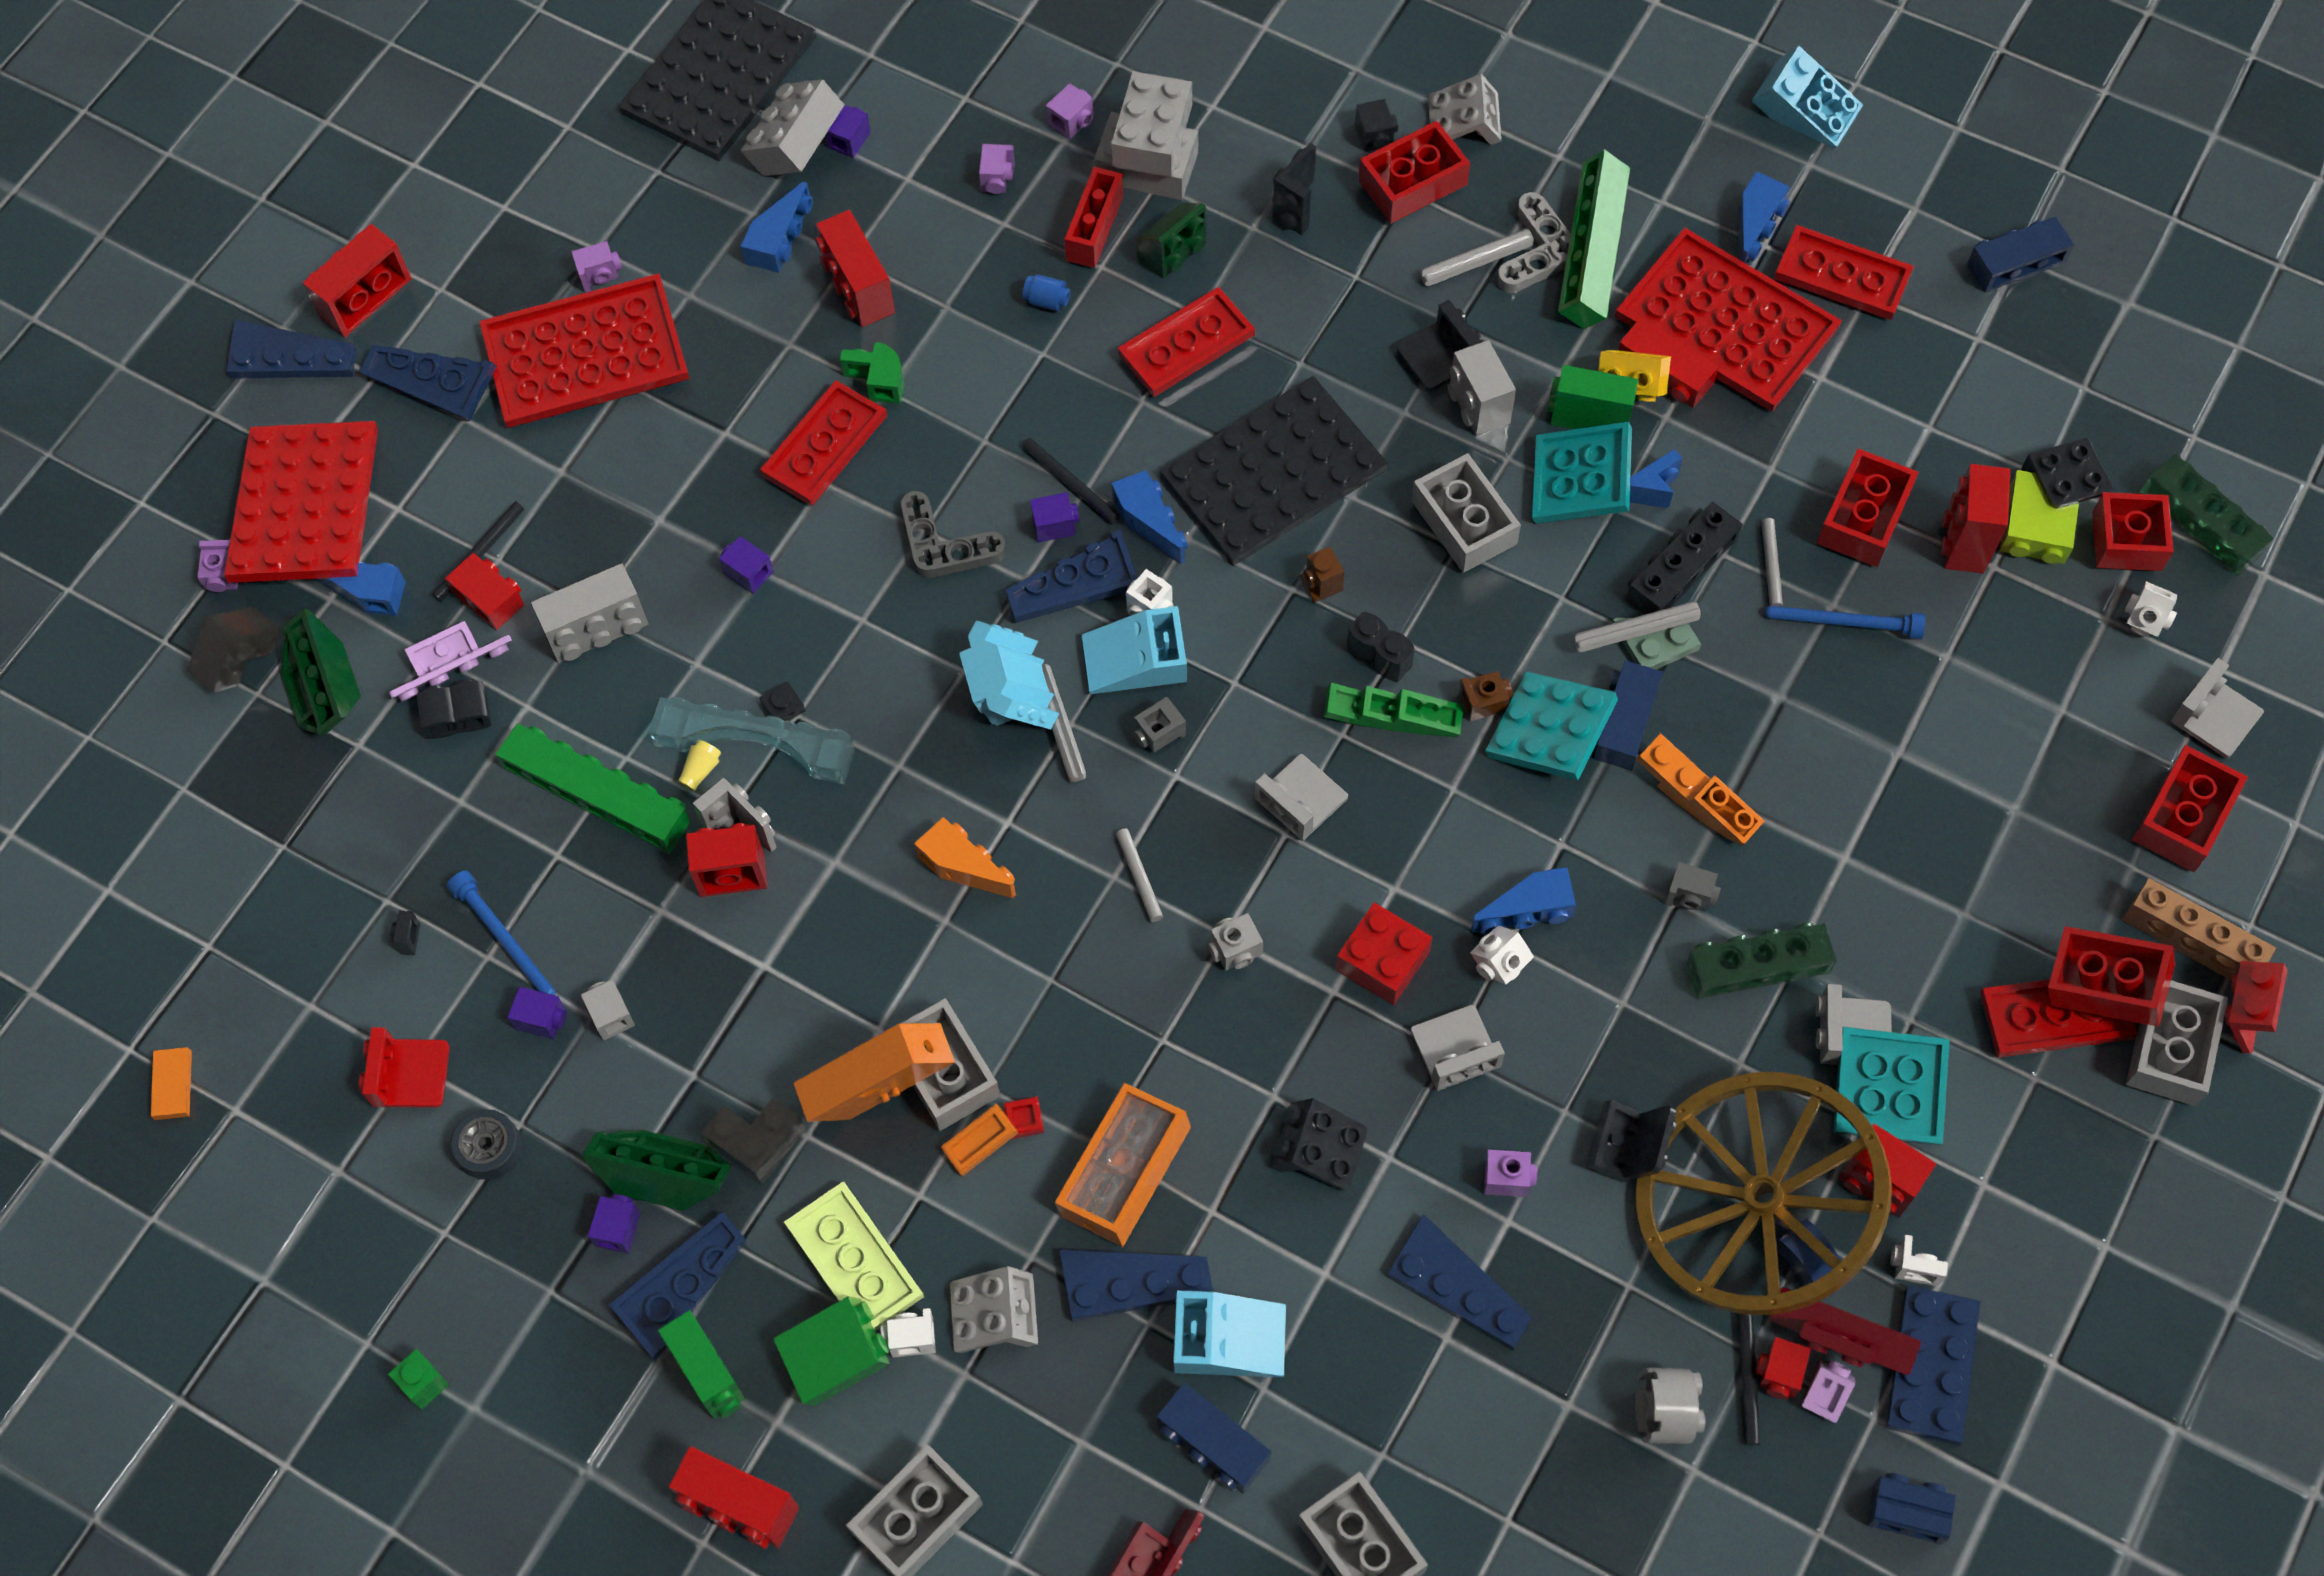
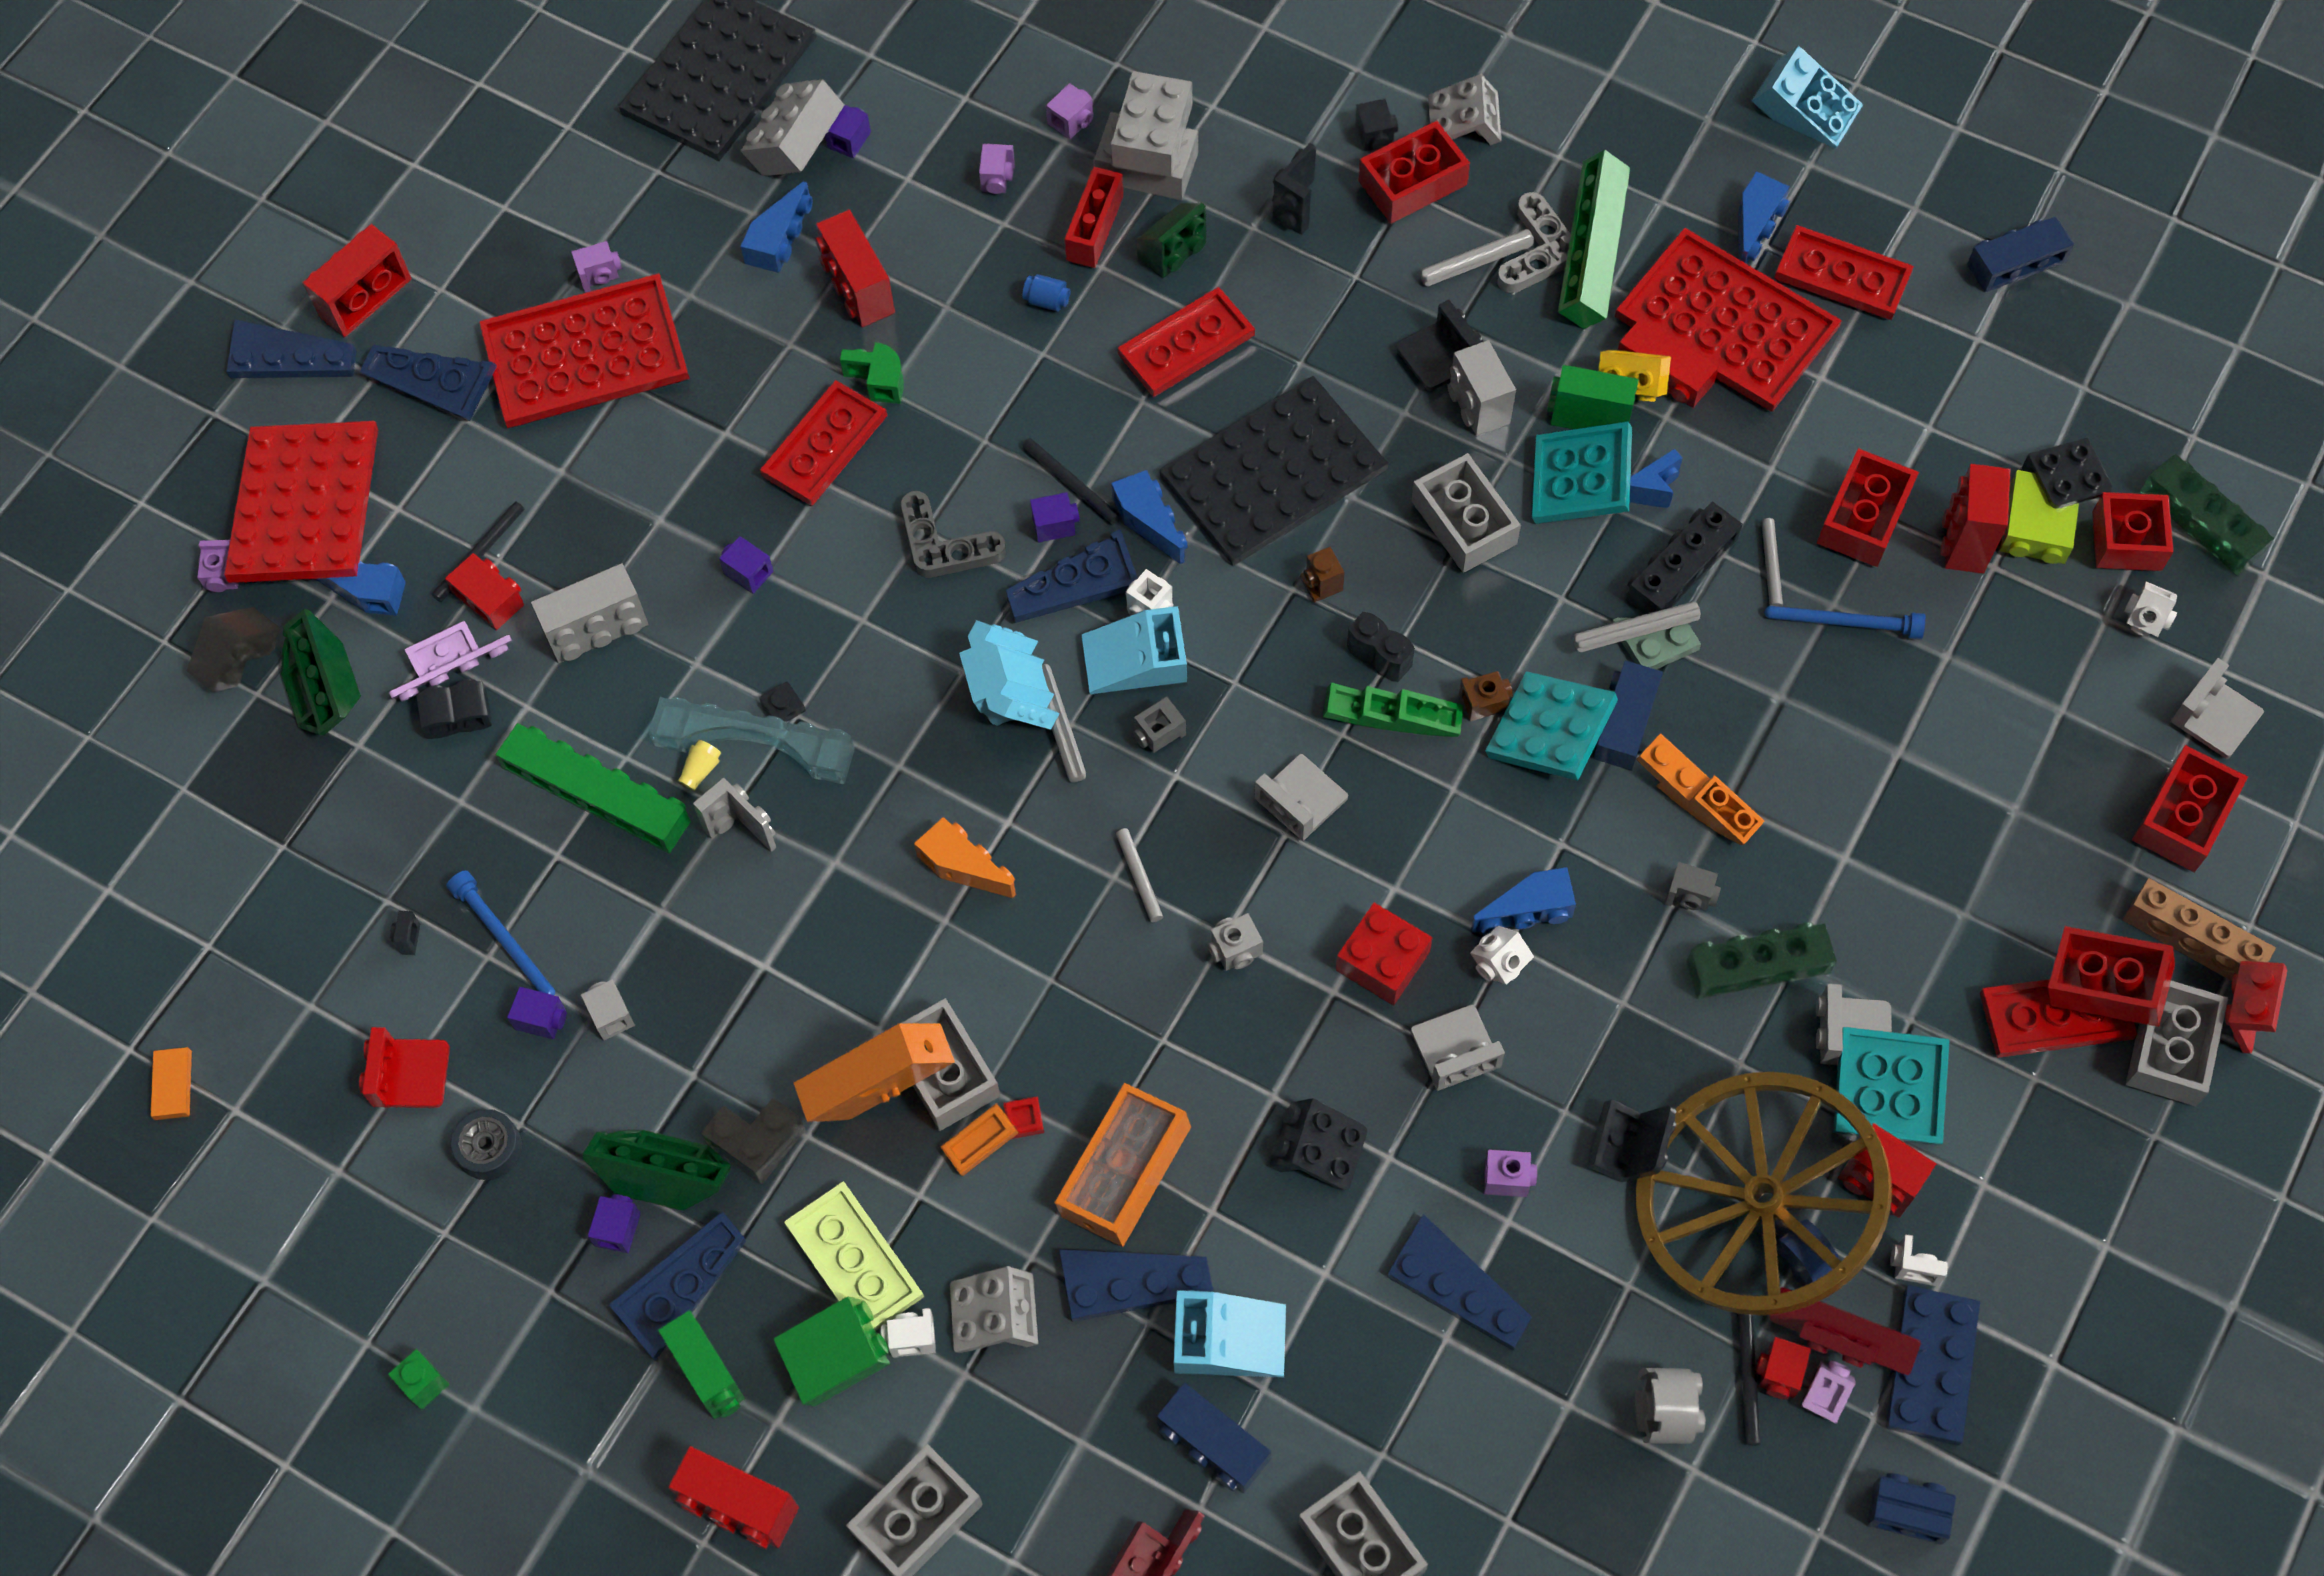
(726, 860): red brick -> none

